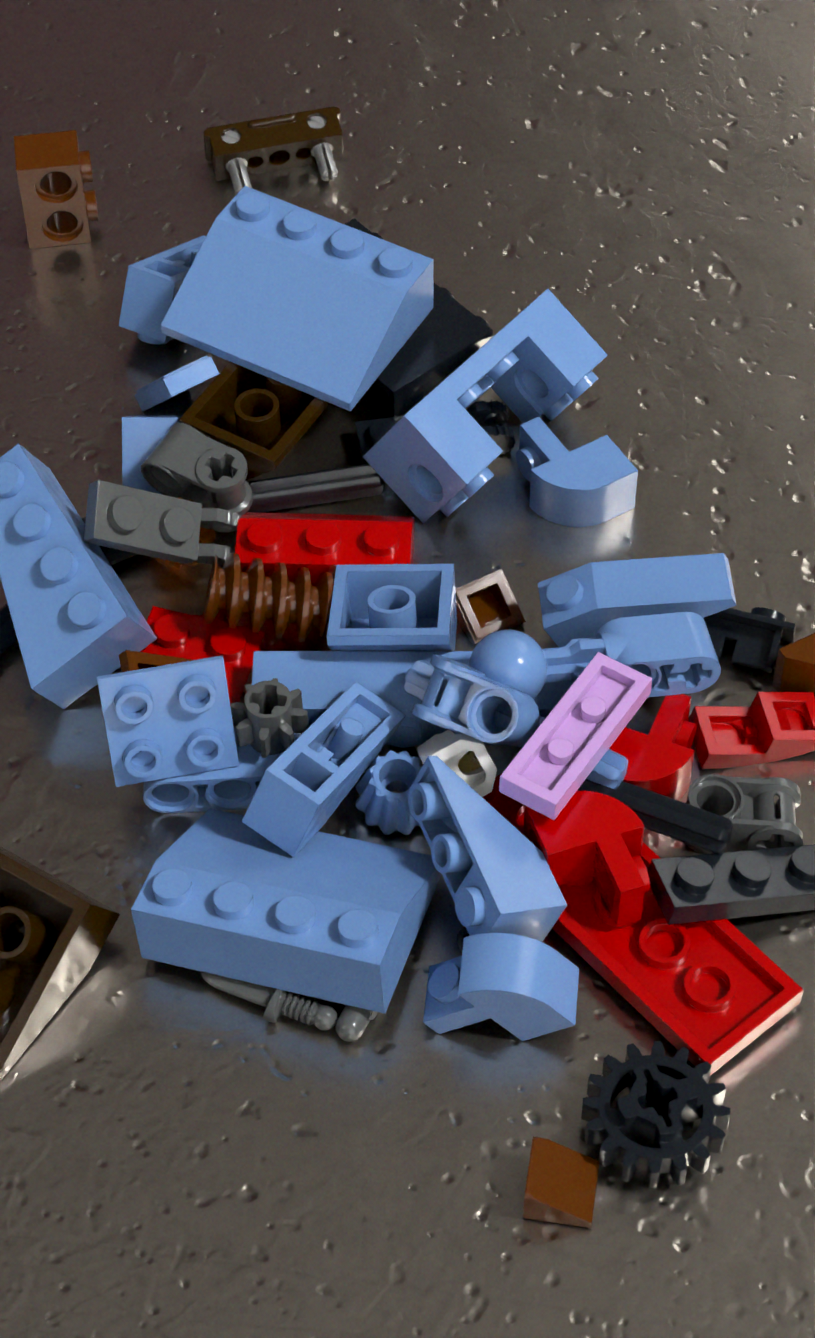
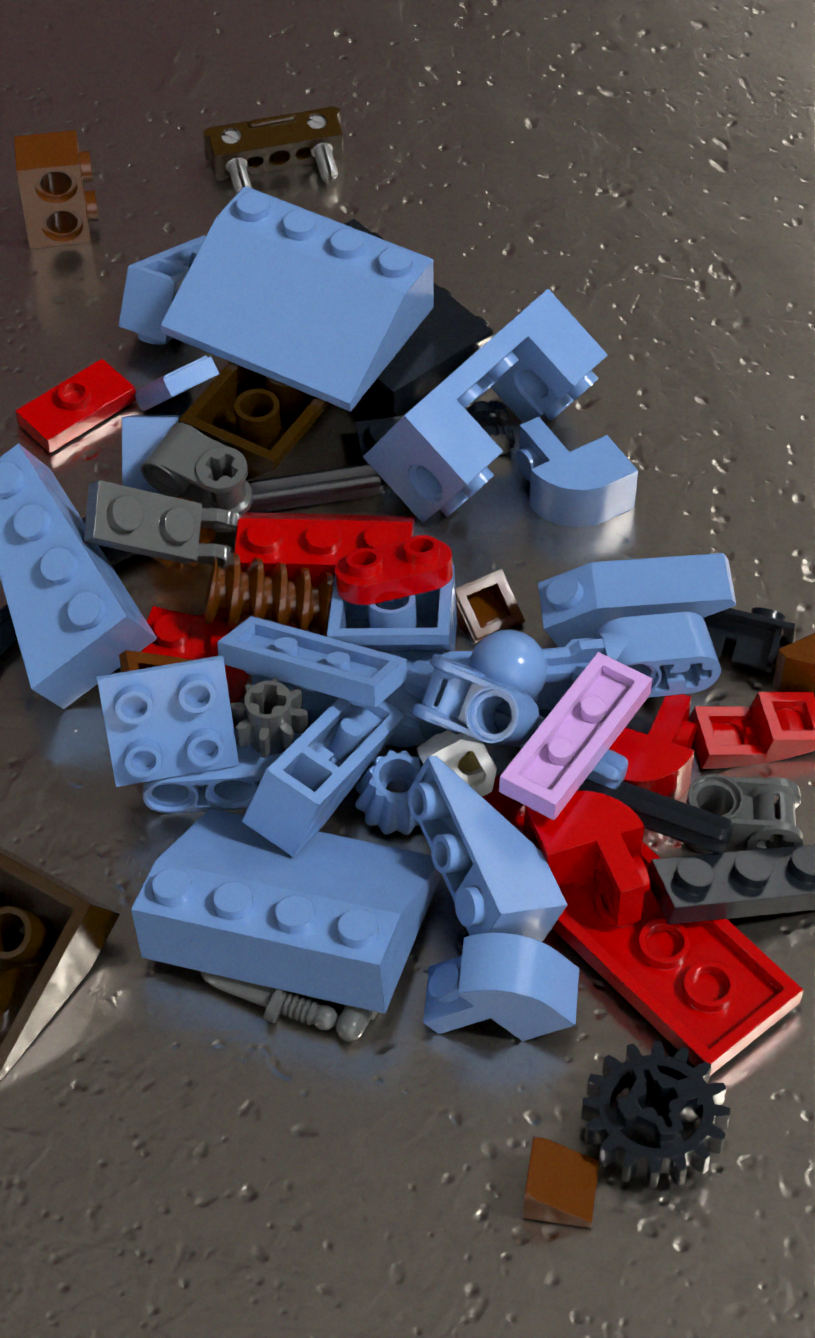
(76, 405): none -> red plate
(313, 661): none -> medium blue plate
(394, 570): none -> red plate

